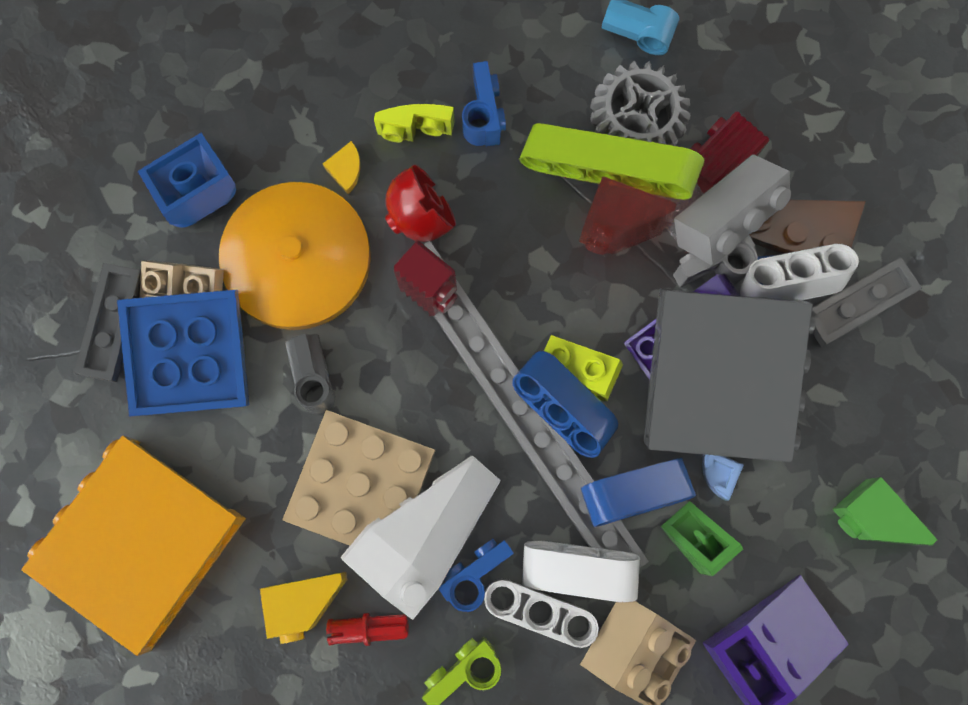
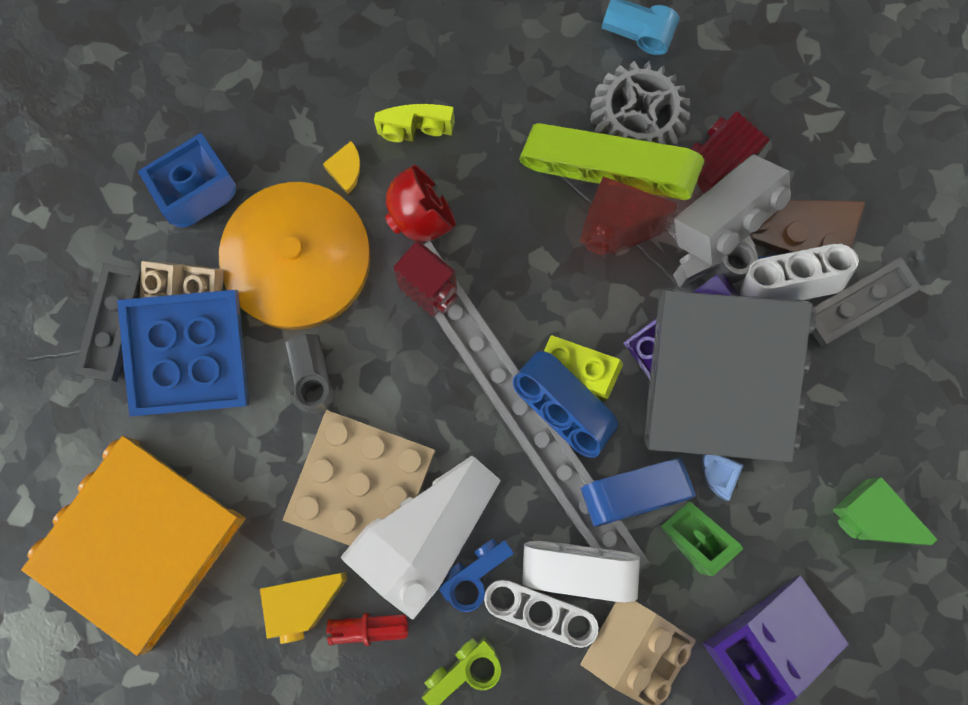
(484, 108): blue plate -> none

